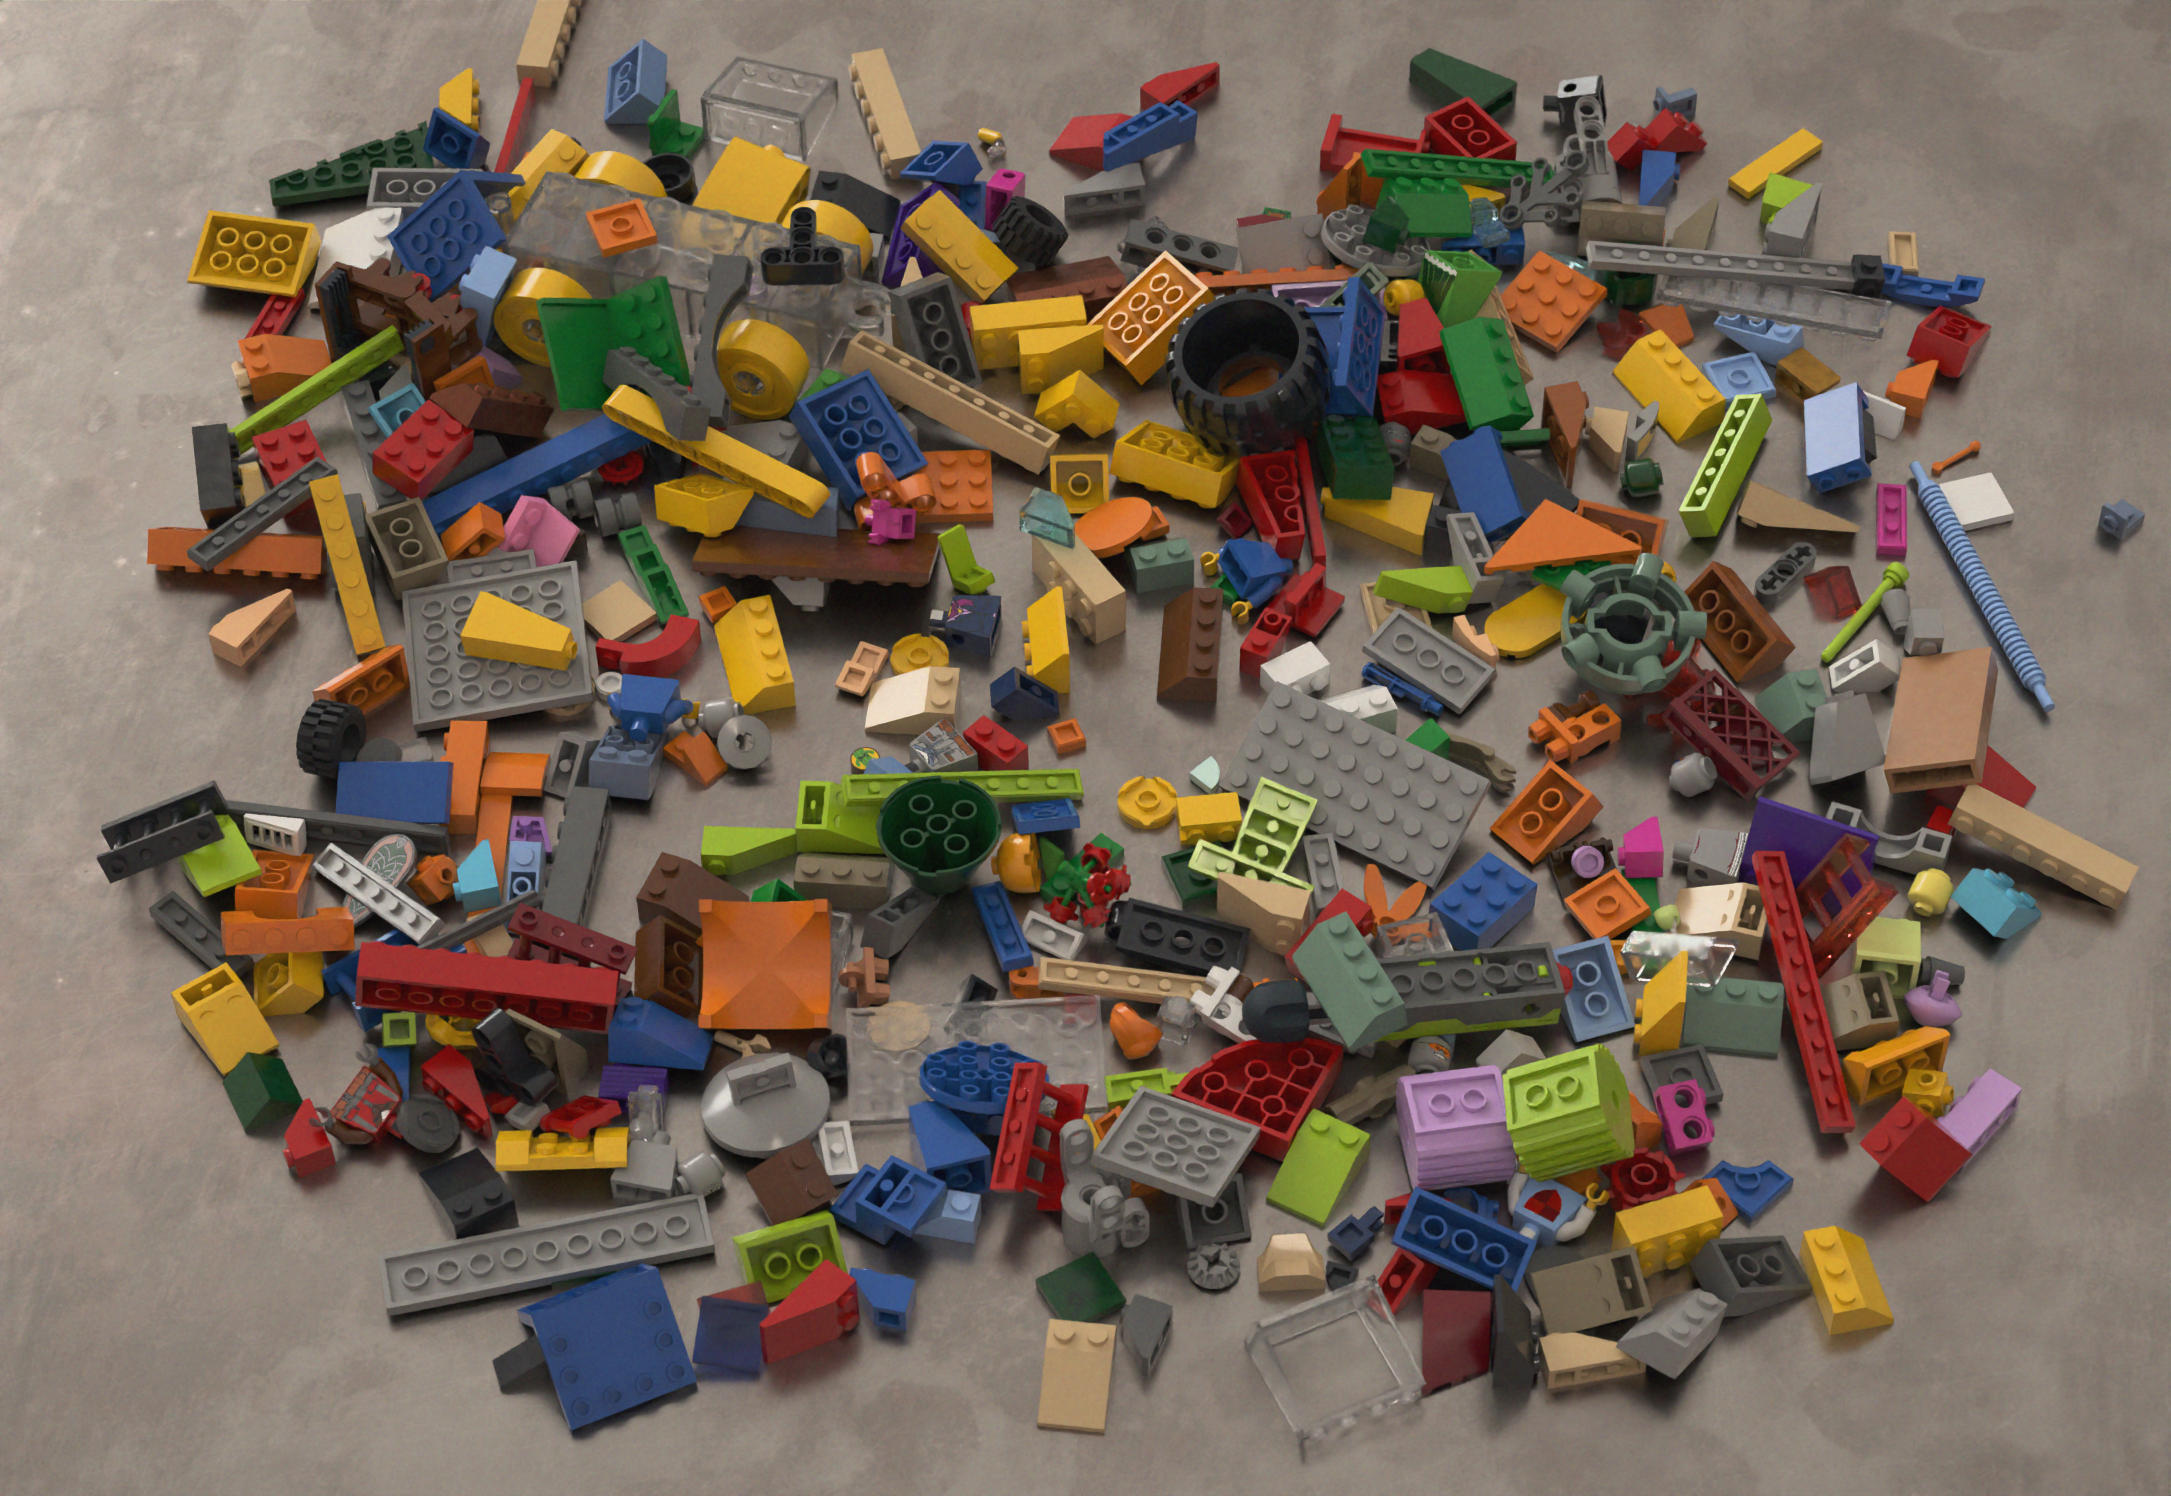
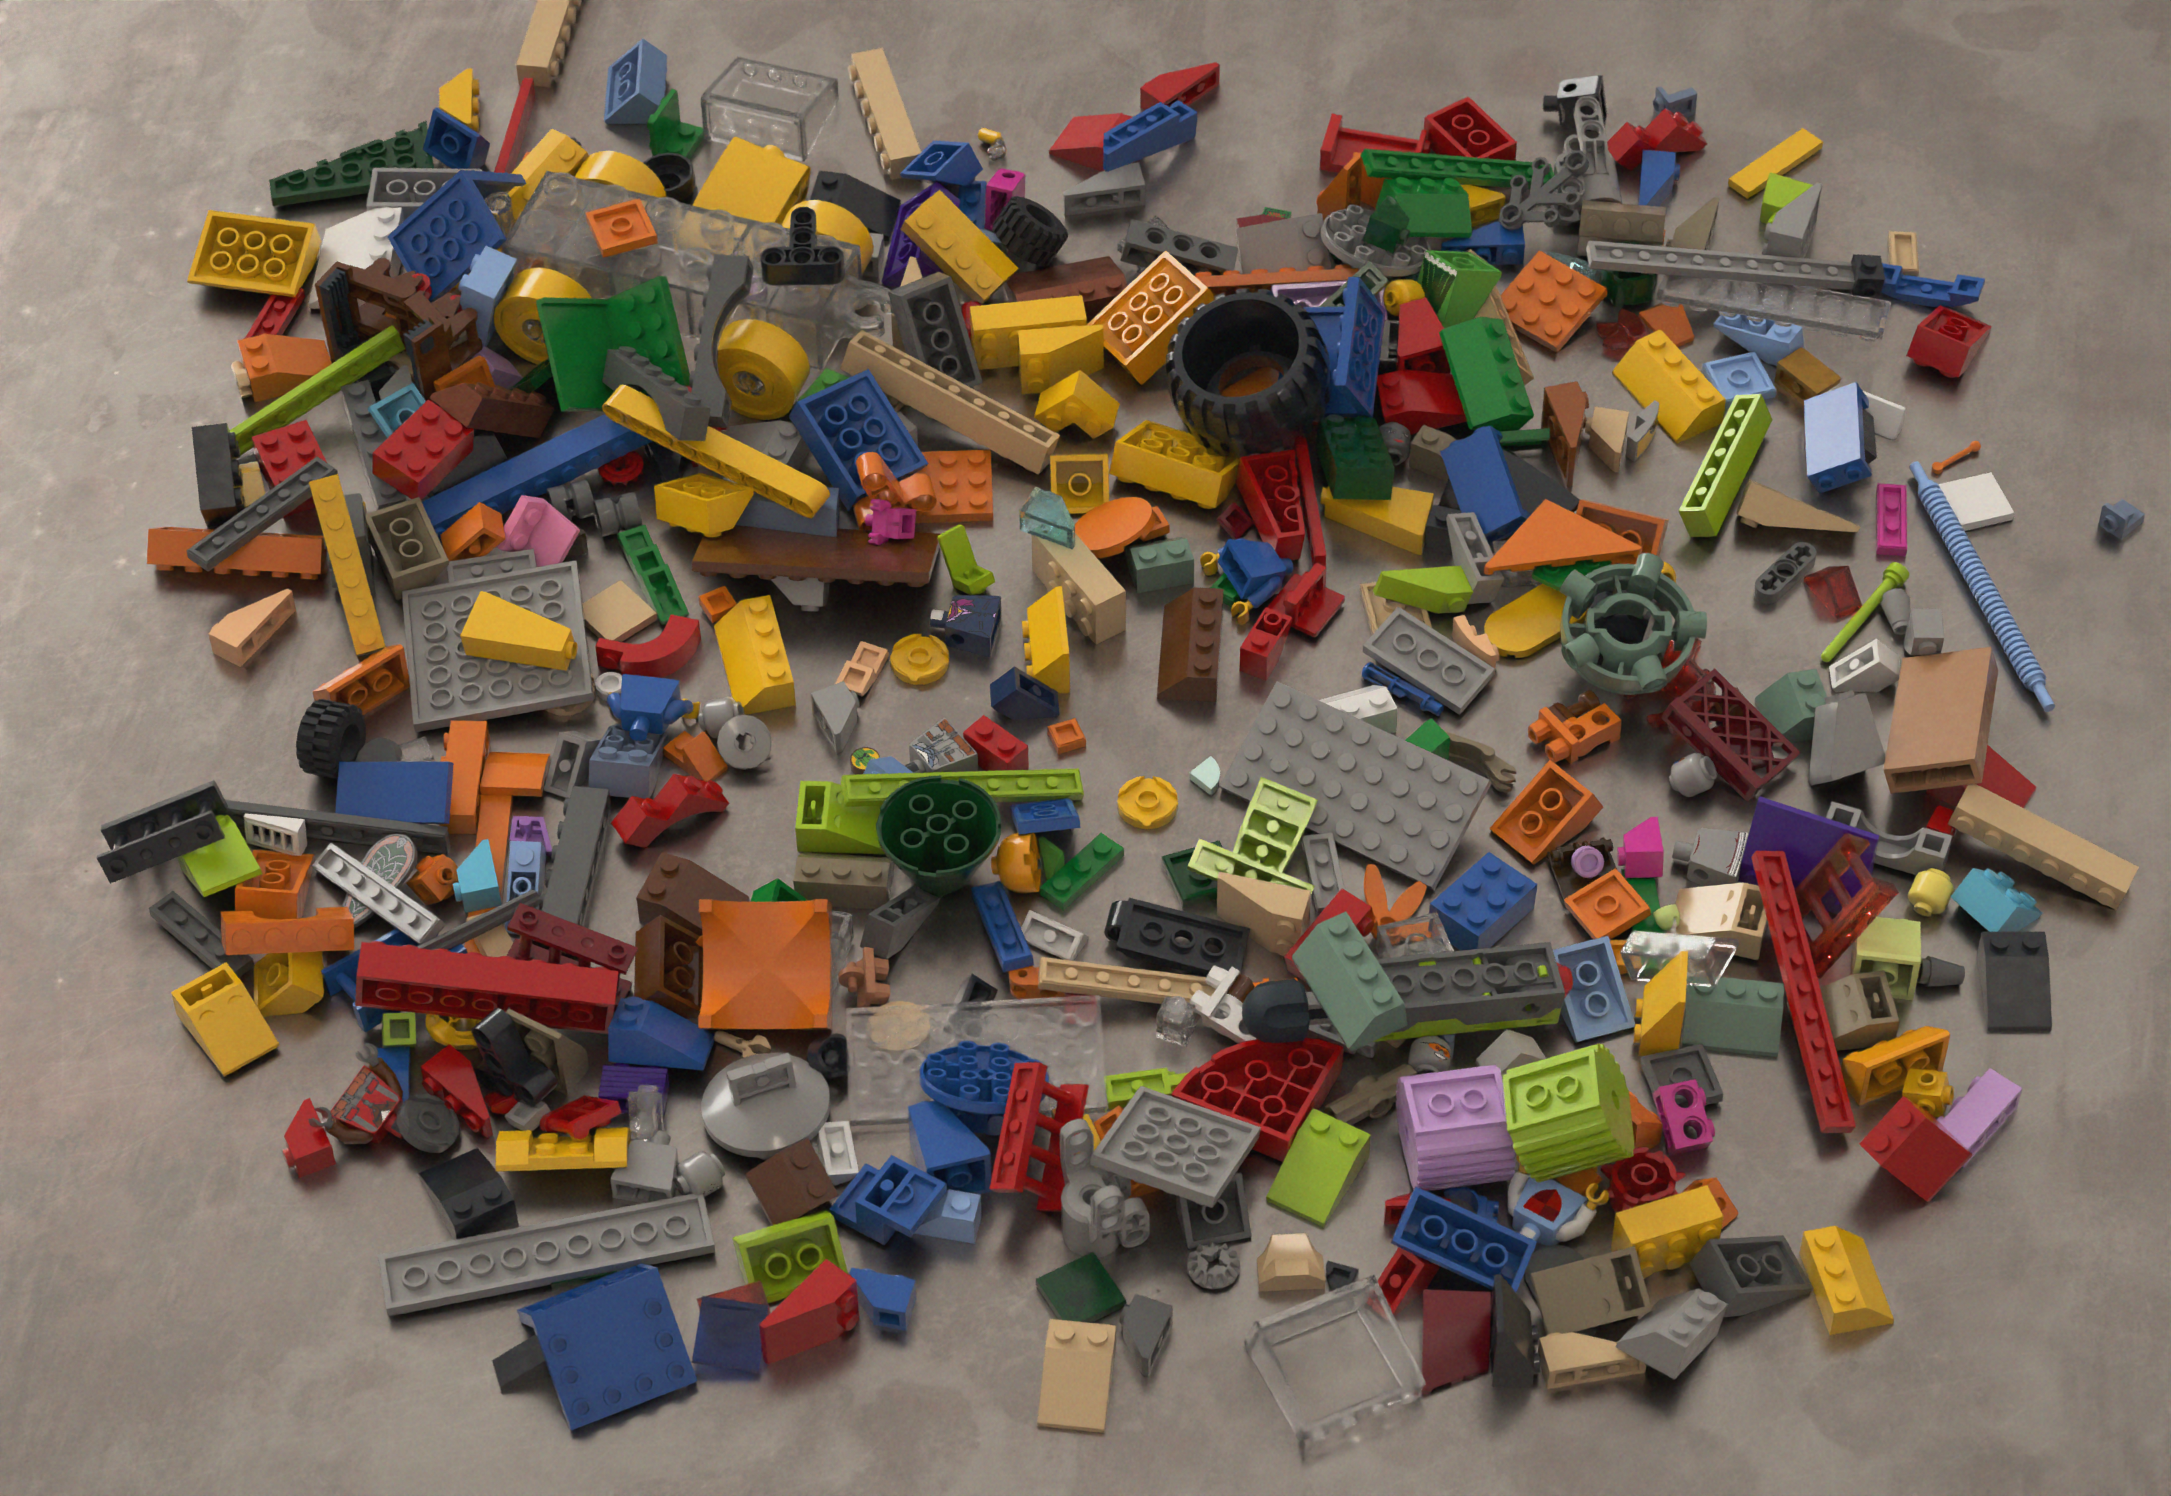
(261, 1091): dark green slope -> none
(535, 377): none -> dark green tile
(680, 797): none -> red arch
(742, 848): lime slope -> none
(836, 713): none -> light grey slope
(914, 701): tan slope -> none
(1095, 888): red plant -> none
(1133, 1033): orange hair -> none
(1208, 818): yellow brick -> none
(1300, 669): white brick -> none
(1355, 1235): dark blue plate -> none
(1455, 79): dark green slope -> none
(1486, 224): clear light blue slope -> none
(1642, 478): dark green head -> none
(1737, 624): dark orange slope -> none
(1752, 1187): blue tile -> none
(1913, 387): orange slope -> none
(1932, 1004): lavender piece -> none
(2015, 980): none -> black slope

